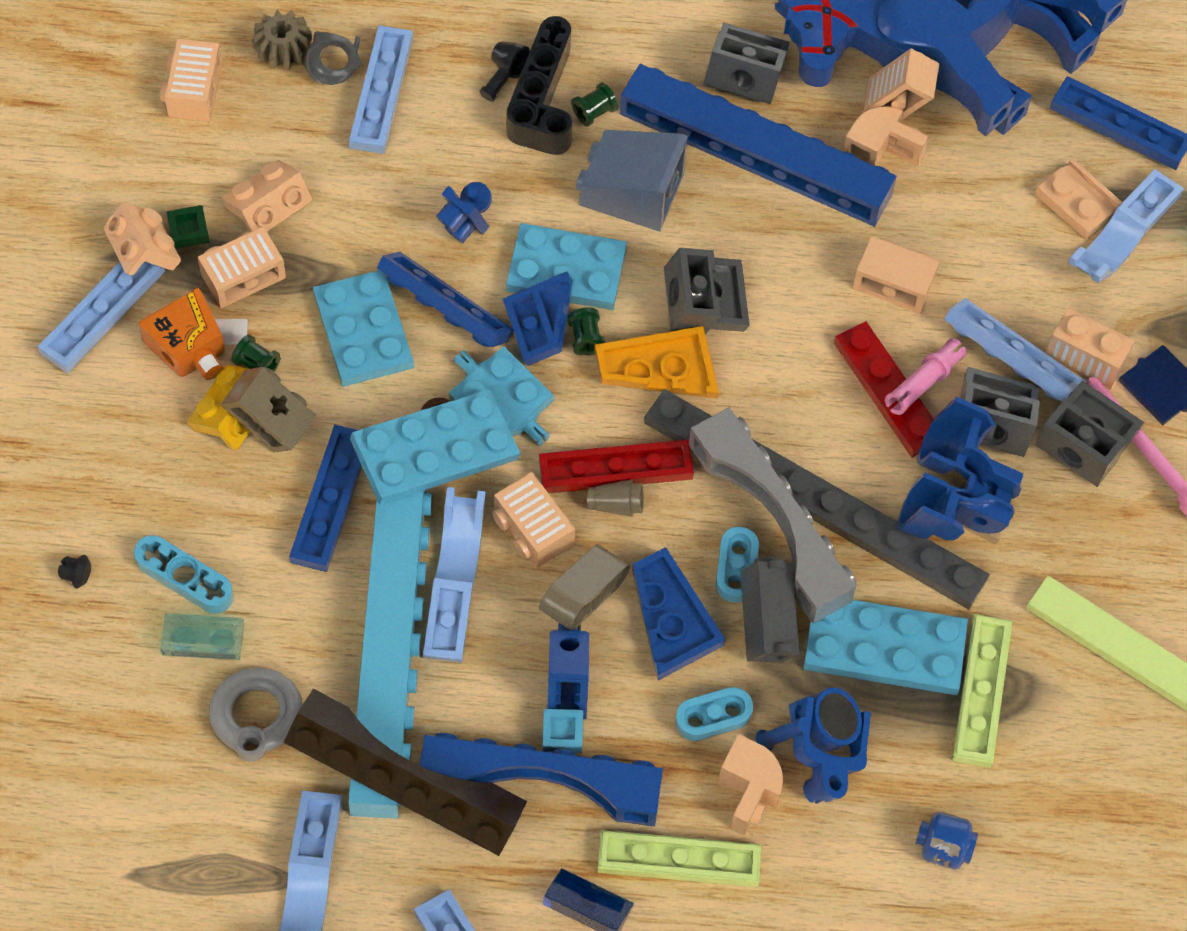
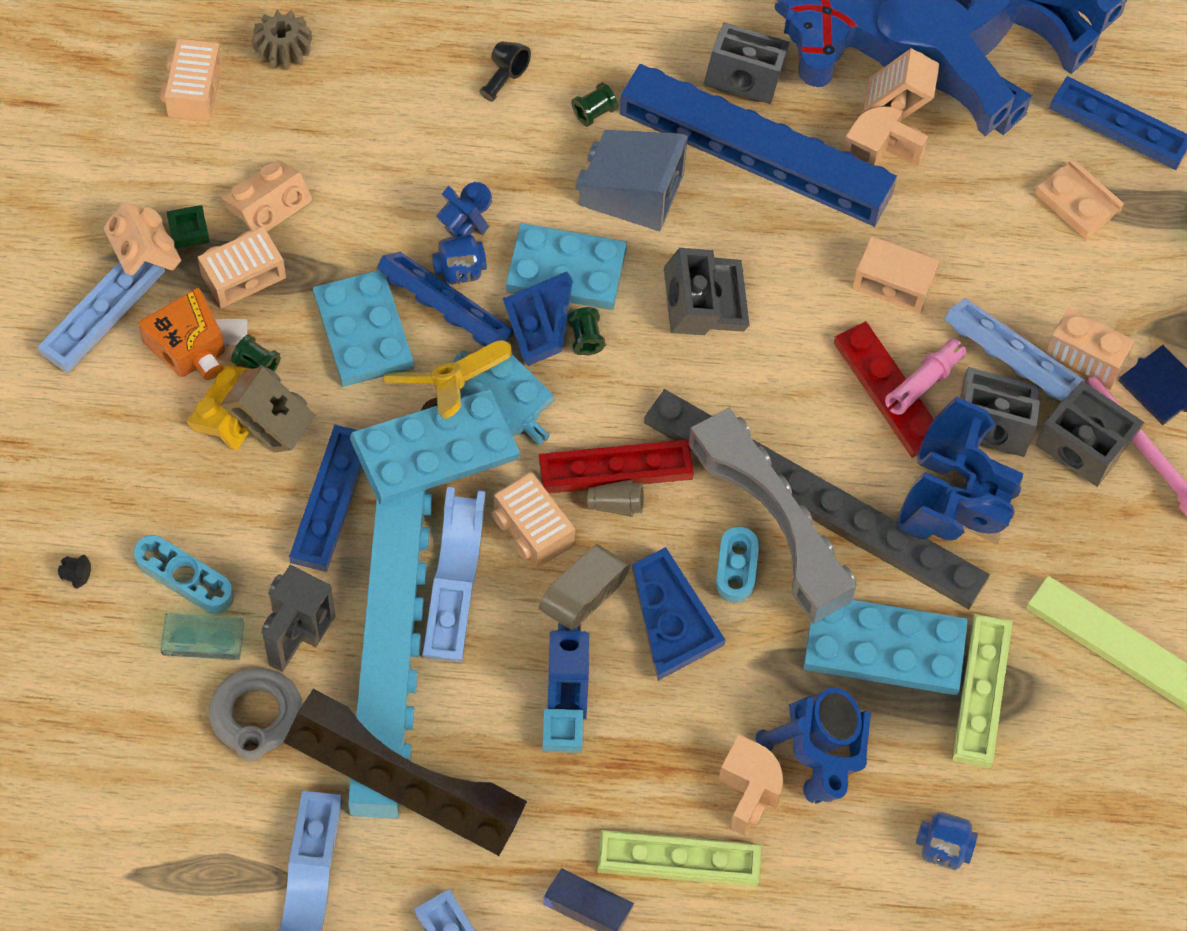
(300, 613): none -> dark grey brick
(320, 72): dark grey piece -> none
(381, 89): light blue plate -> none
(452, 376): none -> yellow piece
(459, 259): none -> blue head
(543, 81): black beam -> none
(621, 789): blue arch -> none
(660, 362): light orange wing -> none
(711, 711): medium azure plate -> none
(769, 610): dark grey brick -> none
(1127, 226): light blue piece -> none

